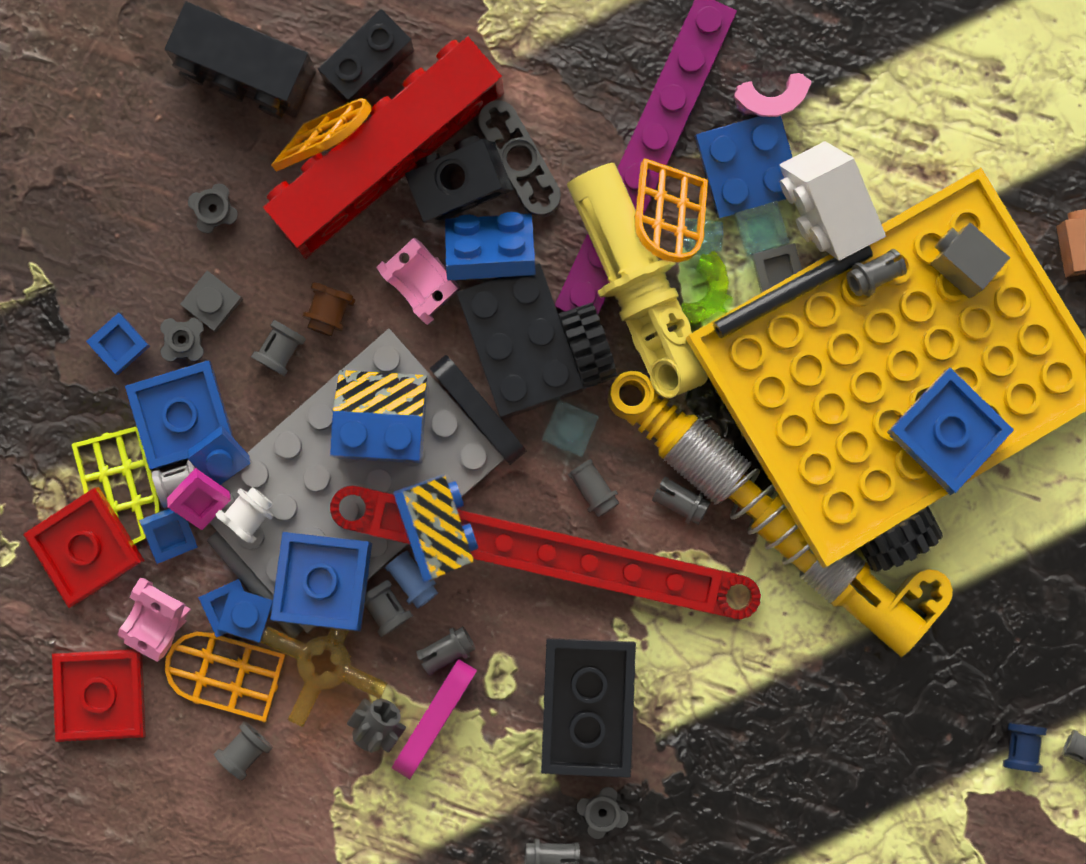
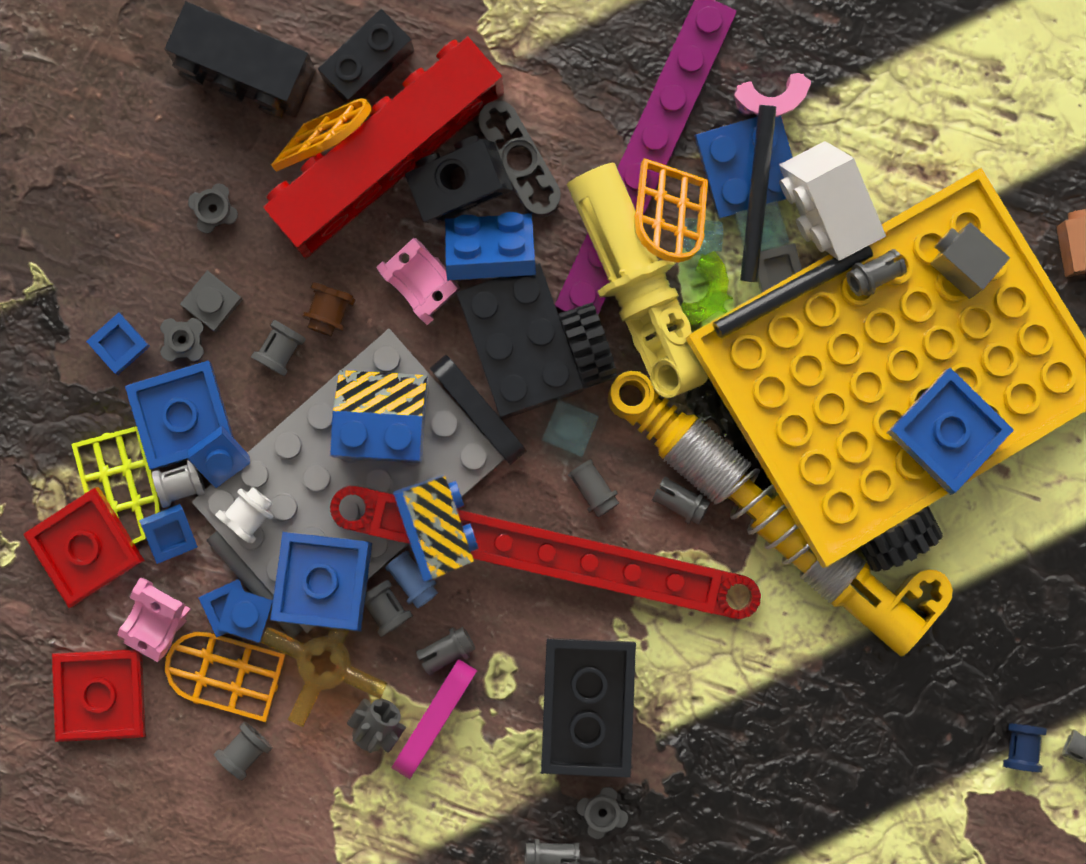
(198, 499): dark pink plate -> none
(758, 193): none -> black piece

